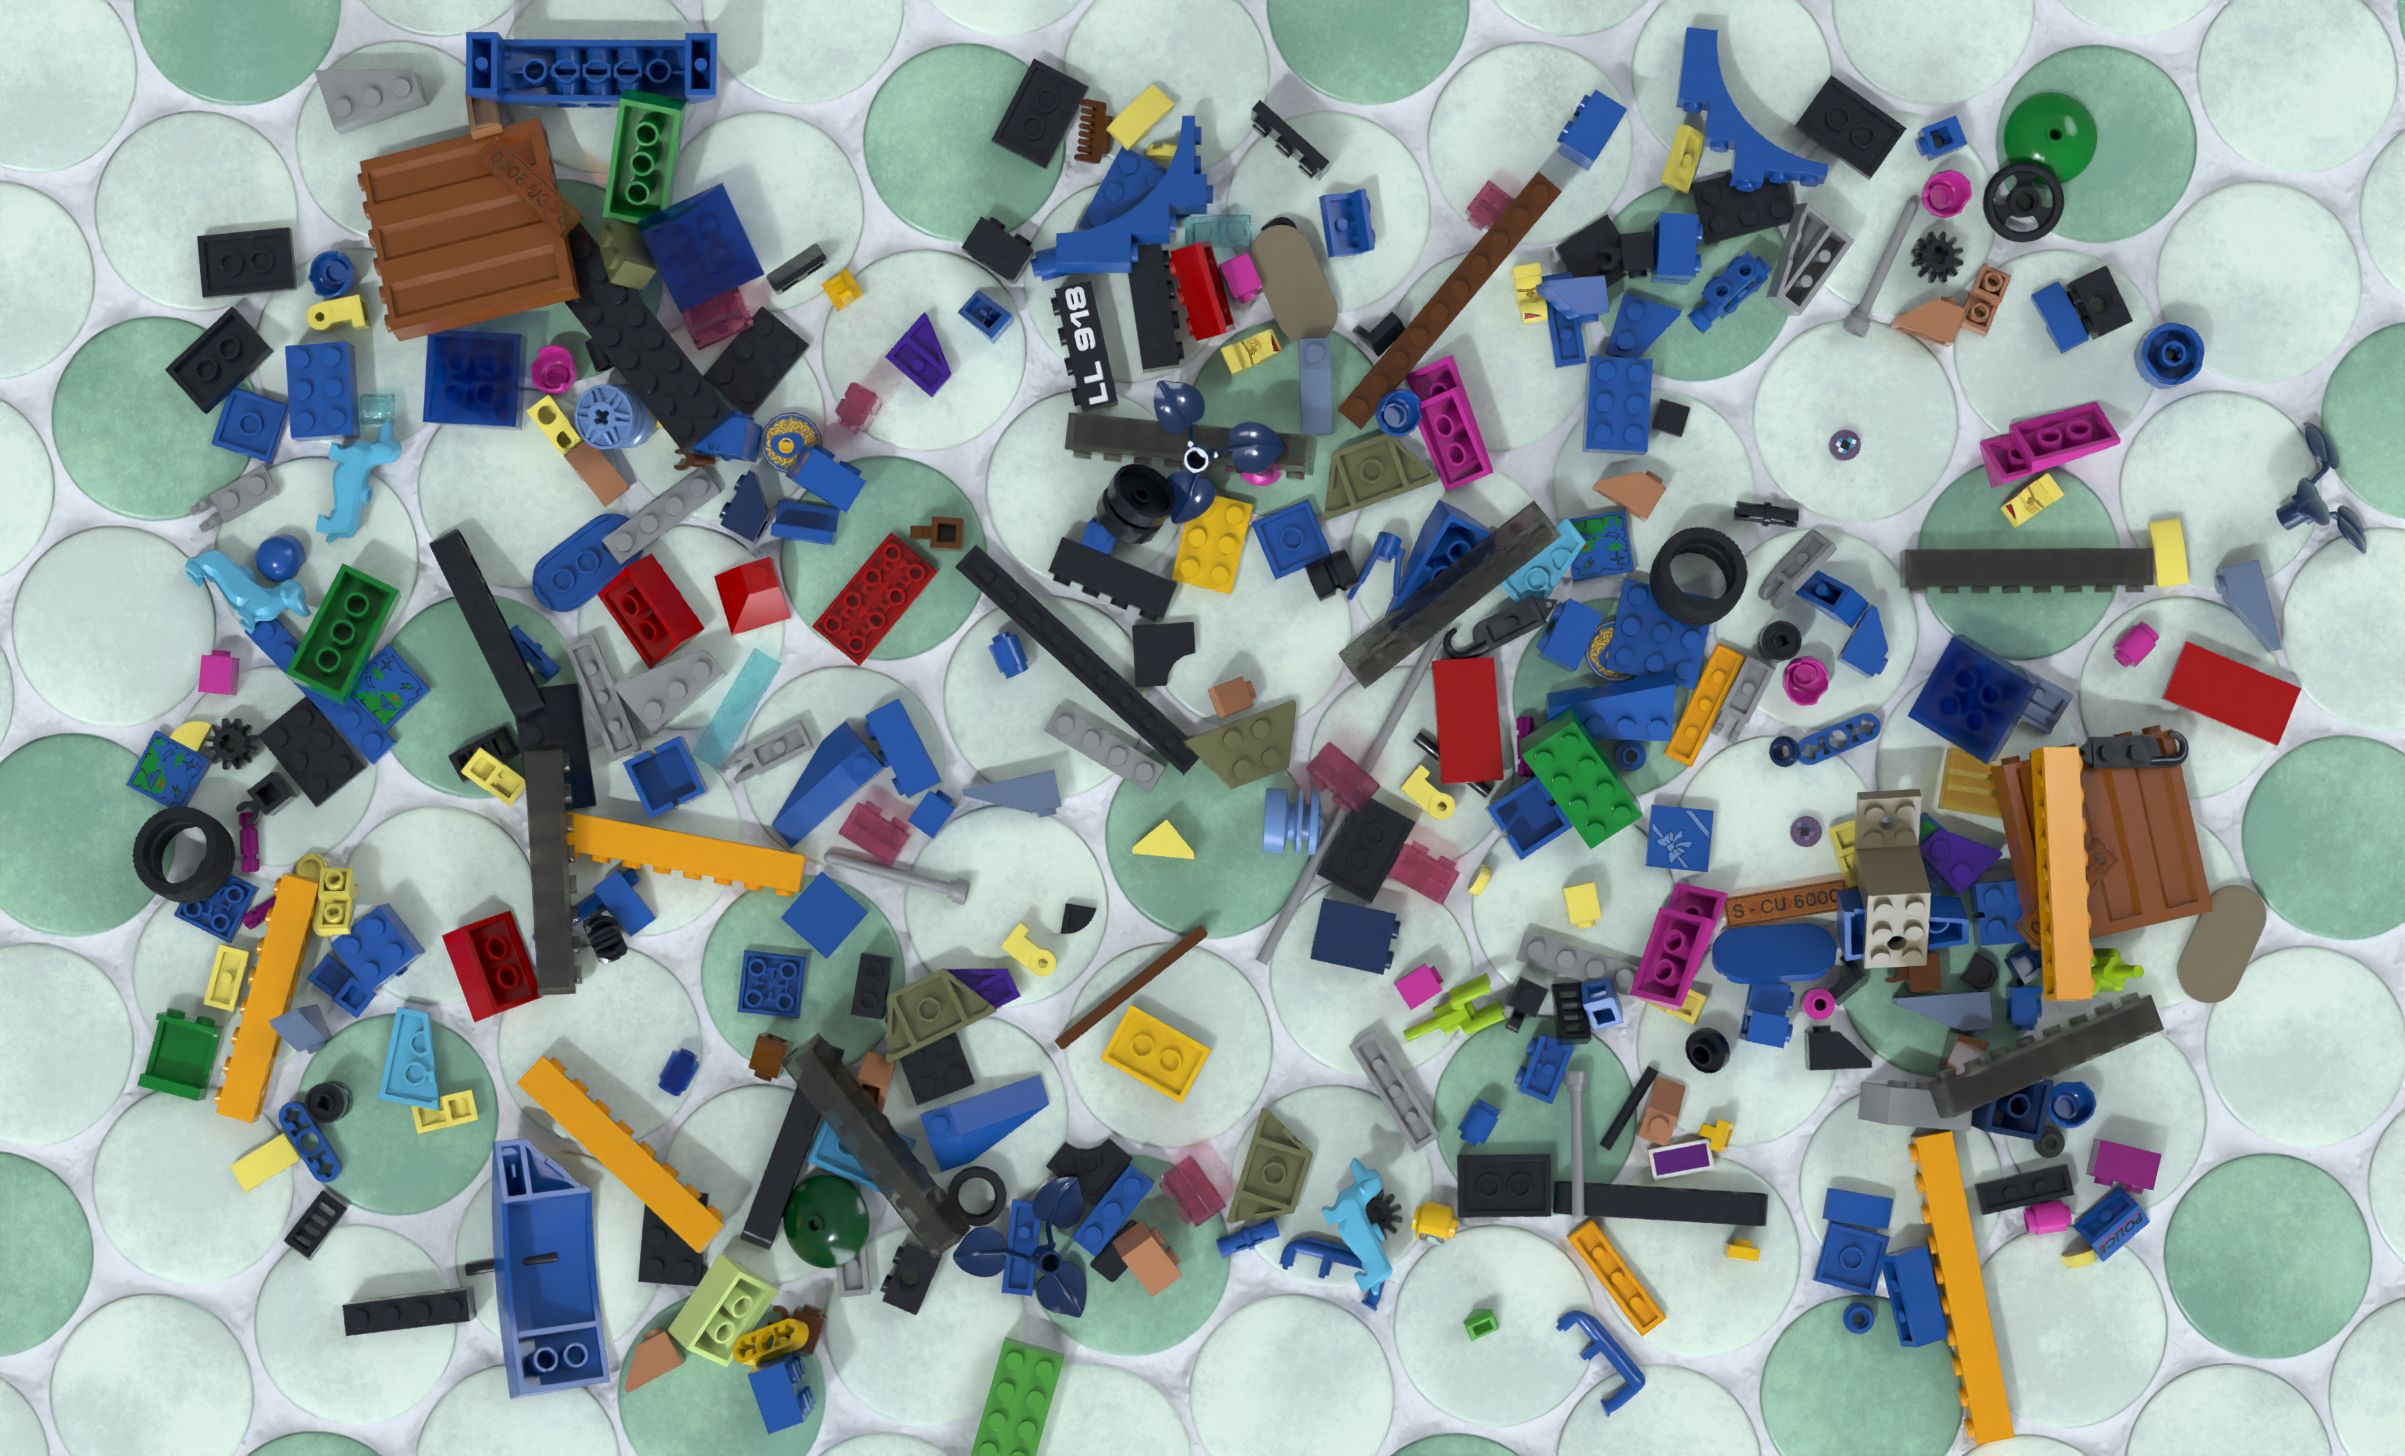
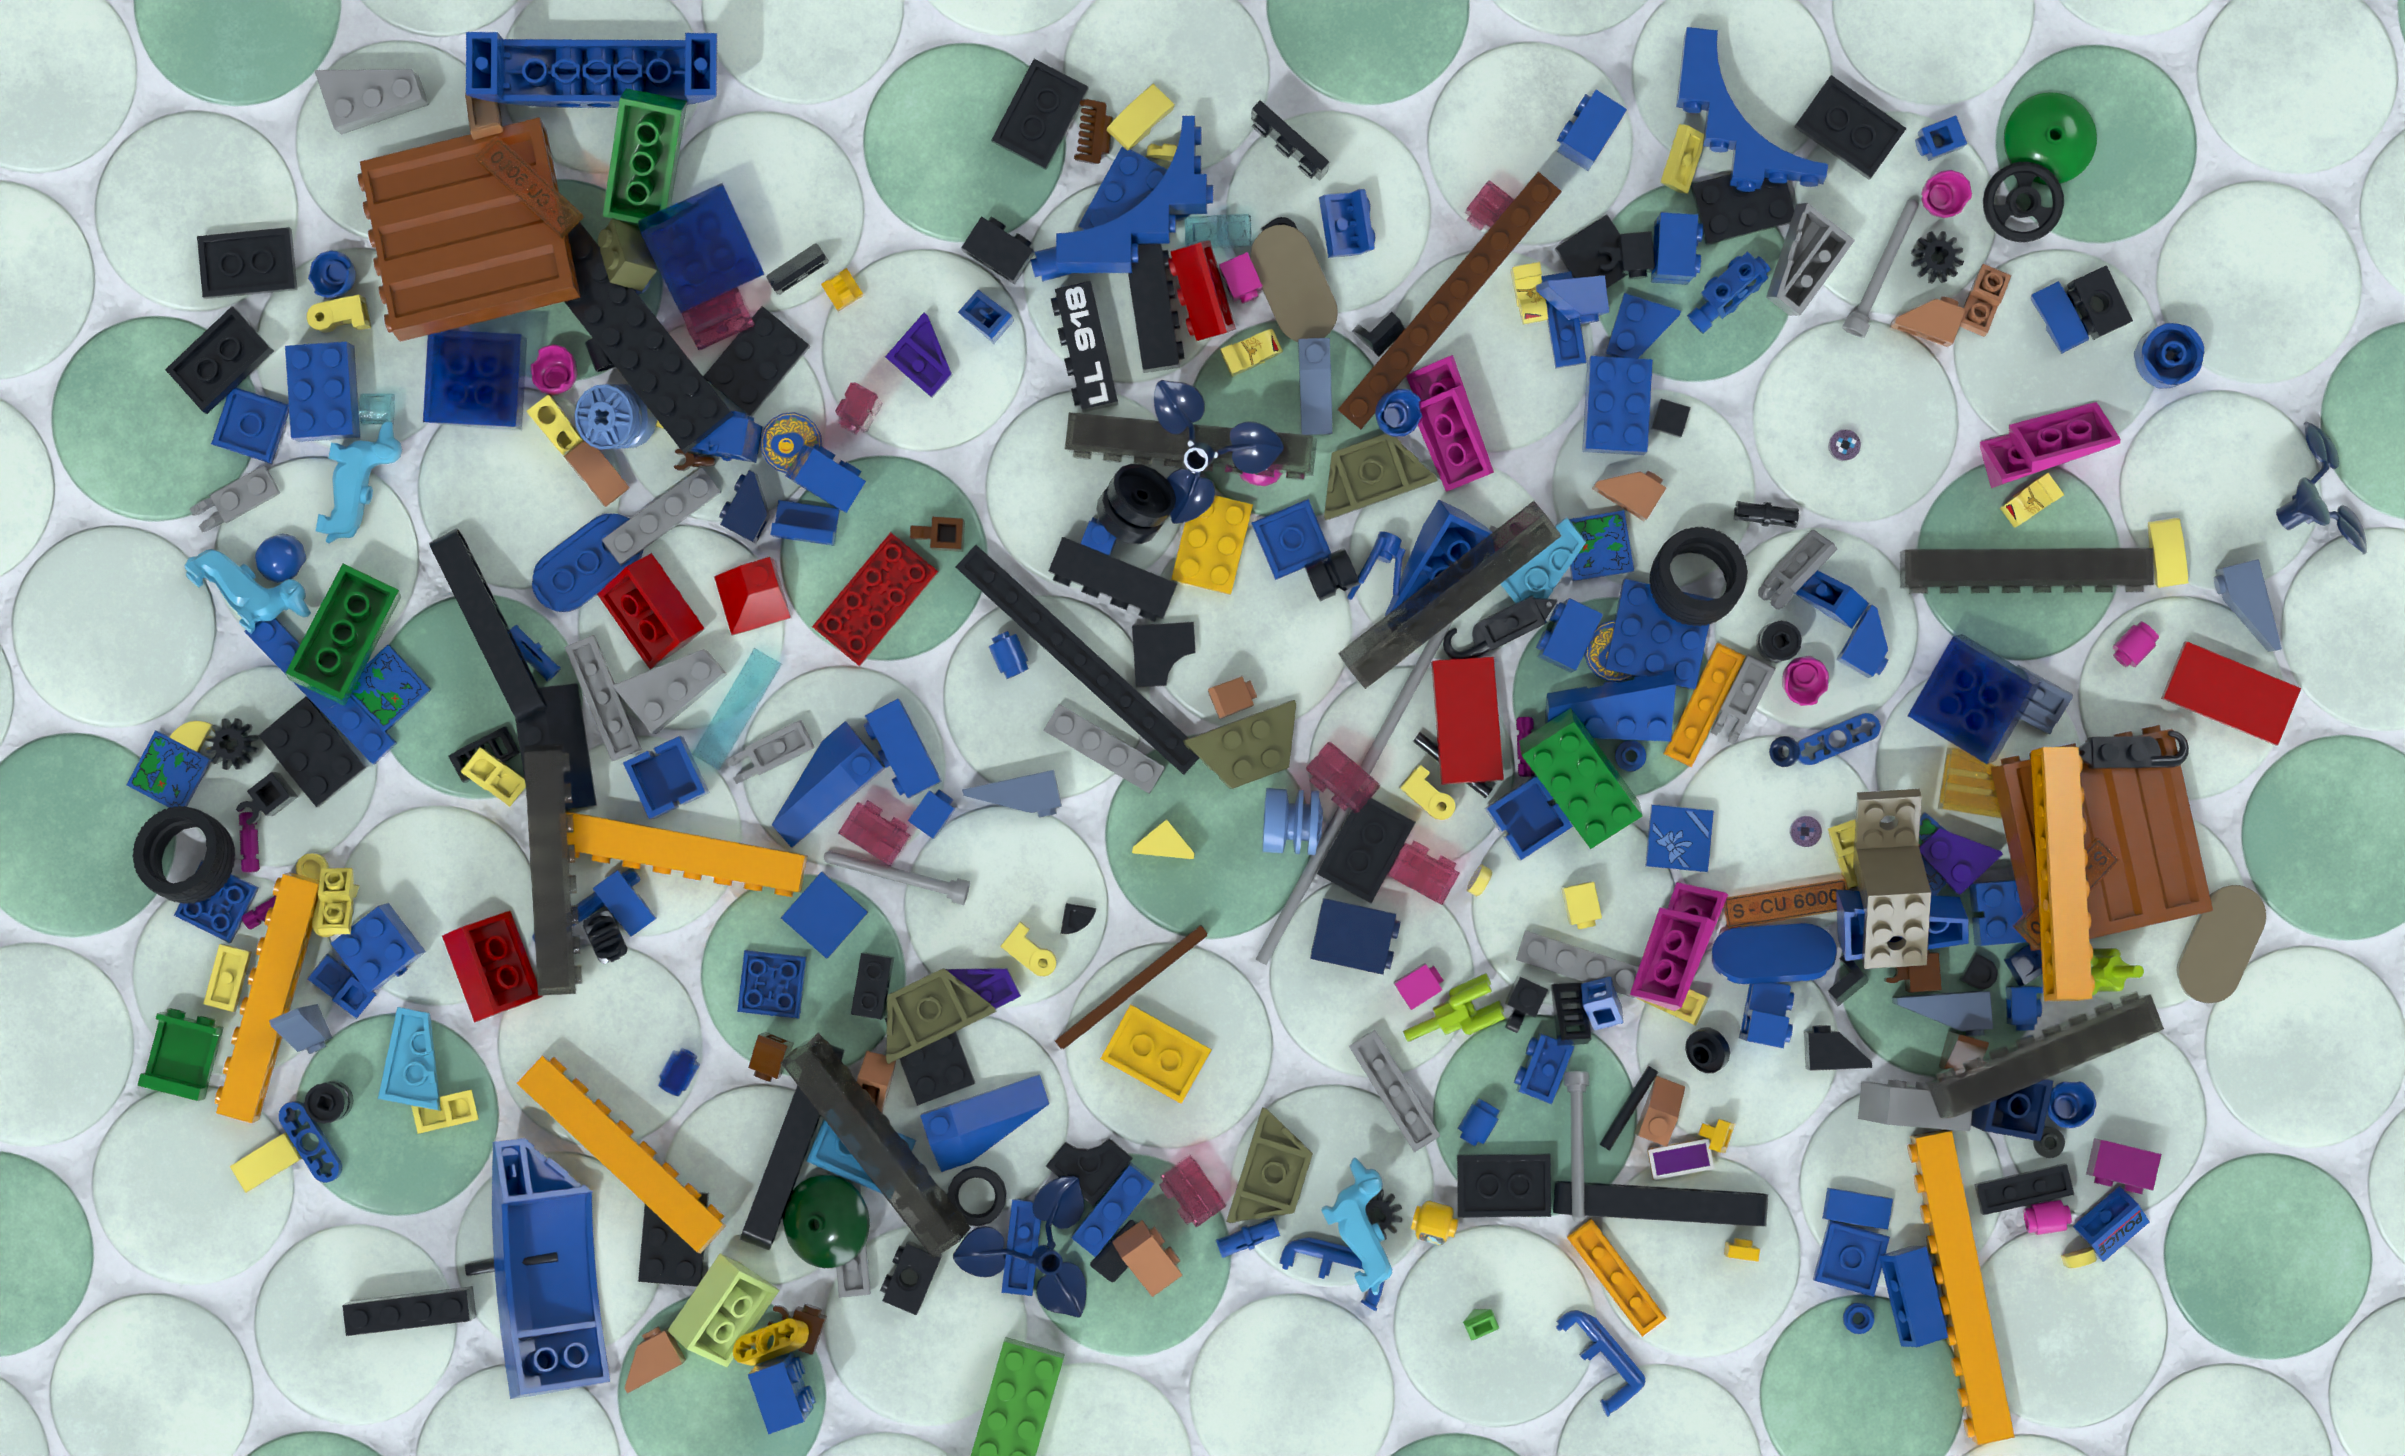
(219, 673): dark pink brick -> none
(317, 1242): black slope -> none
(1808, 999): dark pink brick -> none

